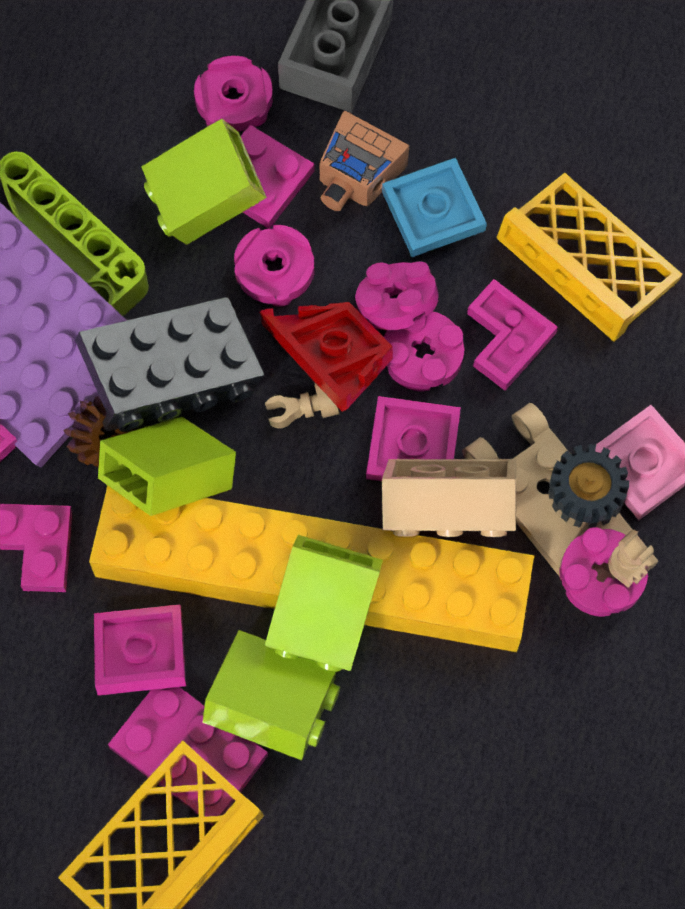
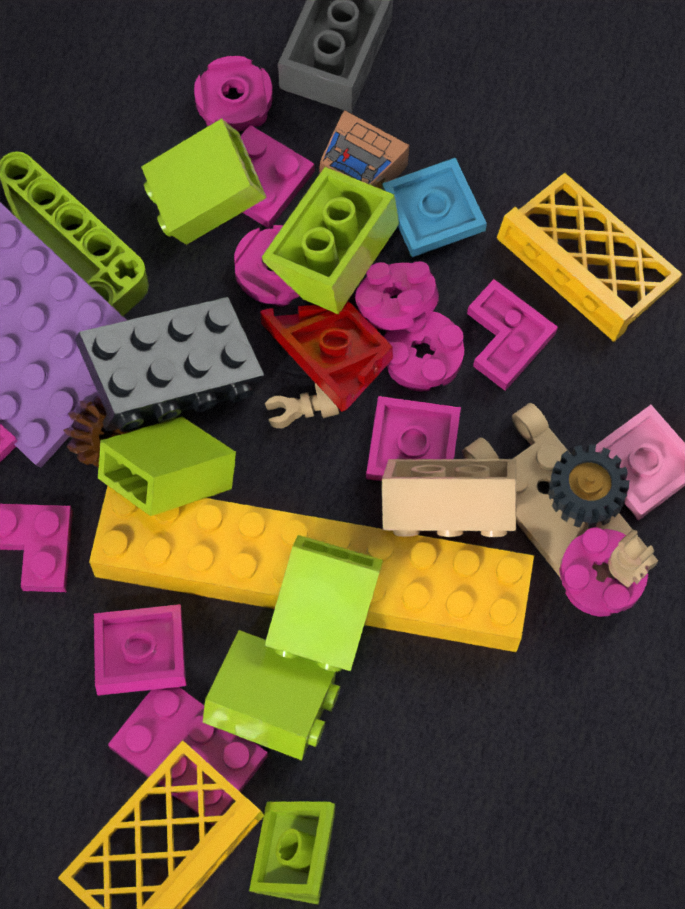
(293, 850): none -> lime slope
(332, 238): none -> lime slope

